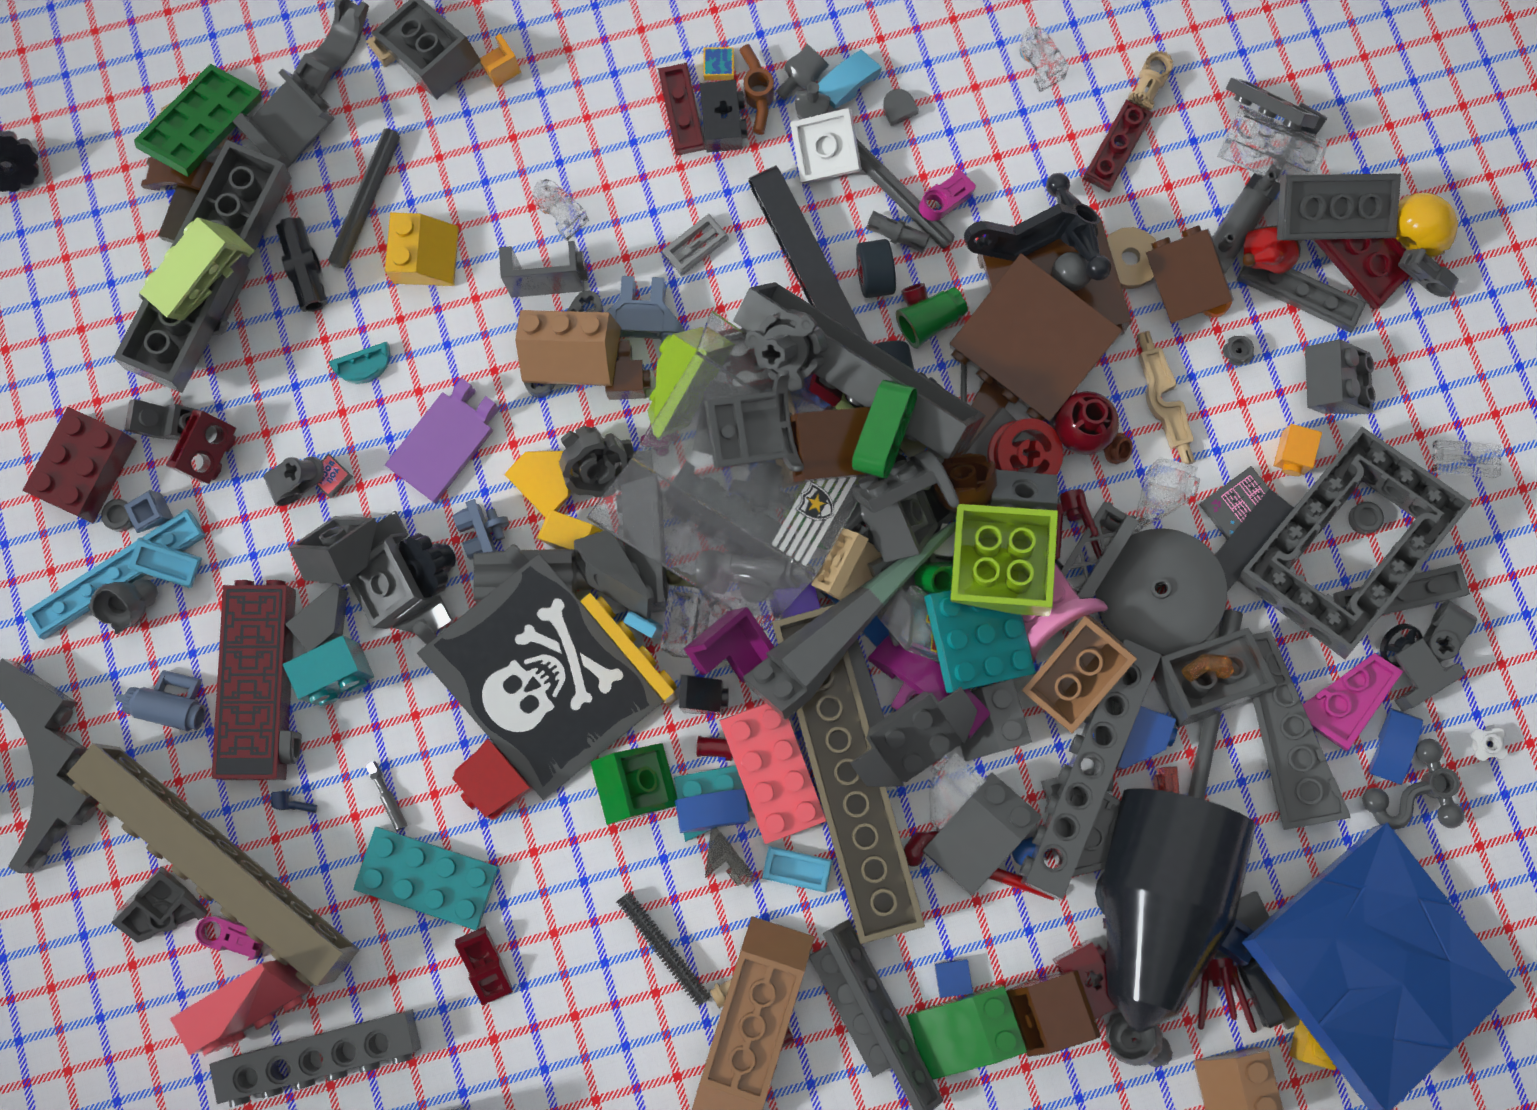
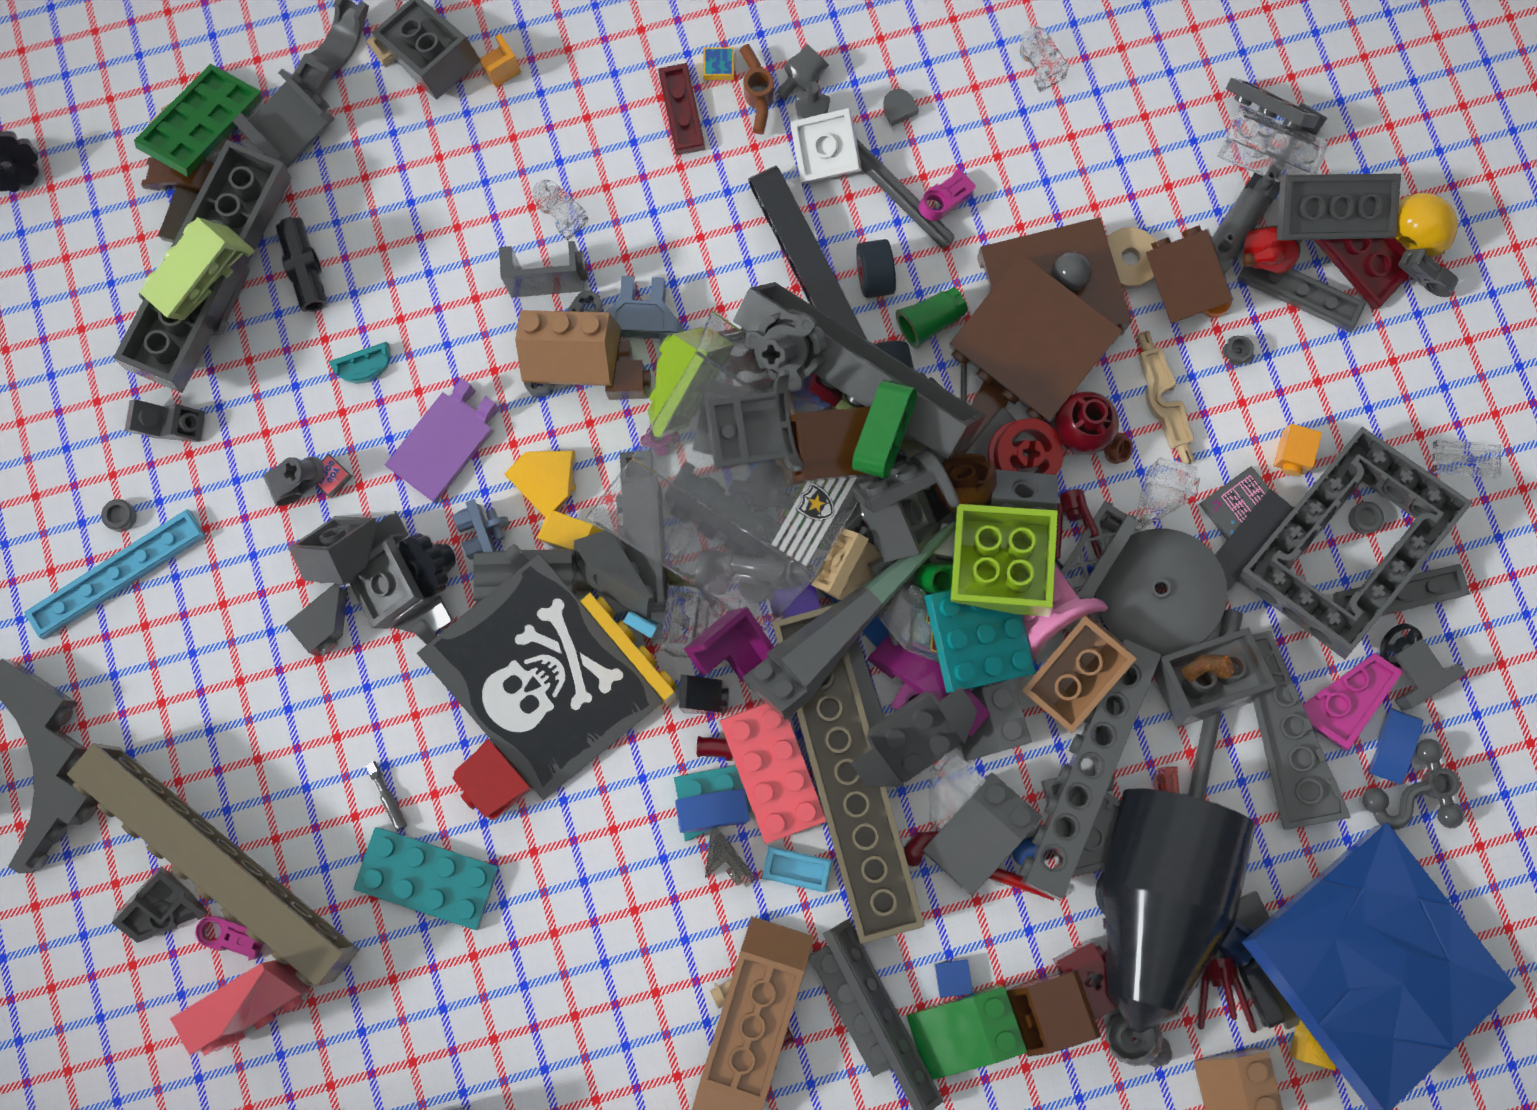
(80, 465): dark red brick -> none
(122, 602): dark grey piece -> none
(148, 511): sand blue slope -> none
(164, 562): medium azure tile -> none
(164, 707): sand blue piece -> none
(194, 442): dark red brick -> none
(230, 1073): dark grey brick -> none
(252, 680): dark red brick -> none
(281, 801): dark blue hand -> none
(289, 747): dark grey tile -> none
(329, 671): teal brick -> none
(364, 198): dark grey axle -> none
(421, 250): yellow slope -> none
(484, 965): dark red slope -> none
(591, 458): dark grey piece -> none
(634, 783): green slope -> none
(666, 952): dark grey axle -> none
(703, 252): light grey tile -> none
(719, 132): black brick -> none
(848, 76): medium azure slope -> none
(898, 231): dark grey pin -> none
(914, 293): dark red hinge -> none
(1066, 221): black piece -> none
(1112, 158): dark red tile -> none
(1148, 737): blue slope -> none
(1151, 80): tan connector -> none
(1339, 378): dark grey slope -> none
(1450, 629): dark grey piece -> none
(1479, 744): white plate -> none

